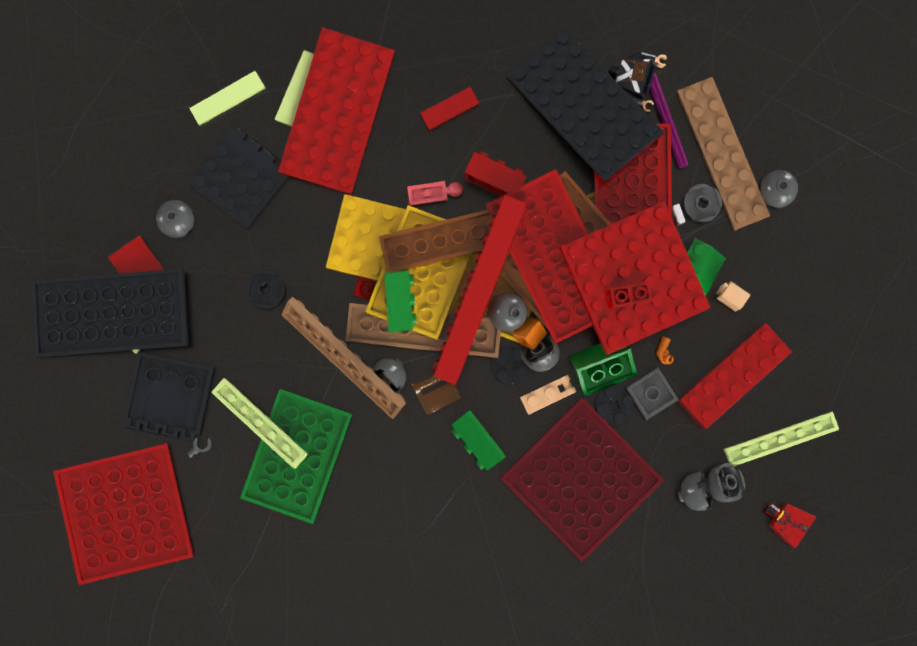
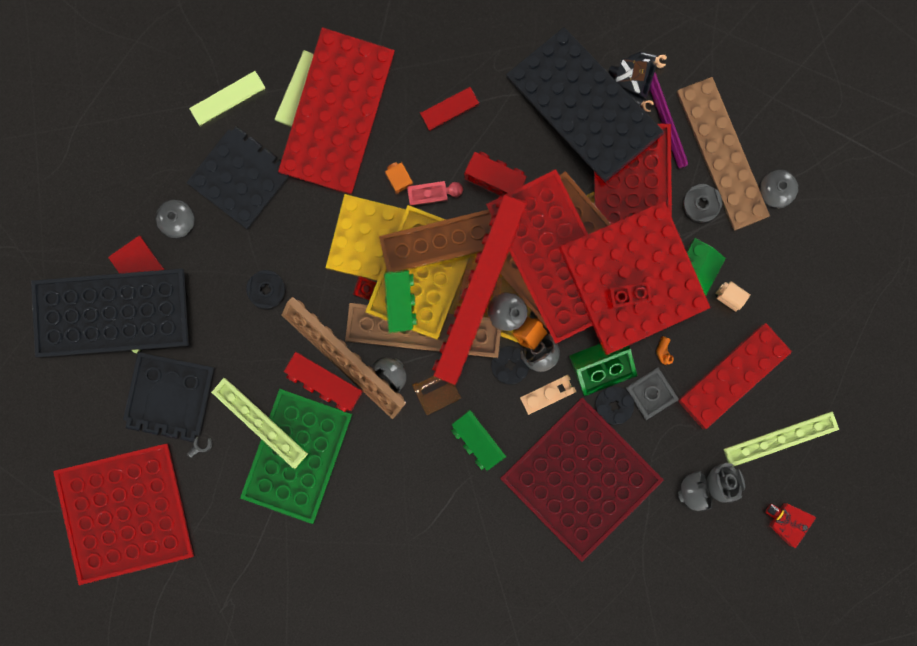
(322, 381): none -> red brick
(398, 177): none -> orange brick
(677, 215): white tile -> none

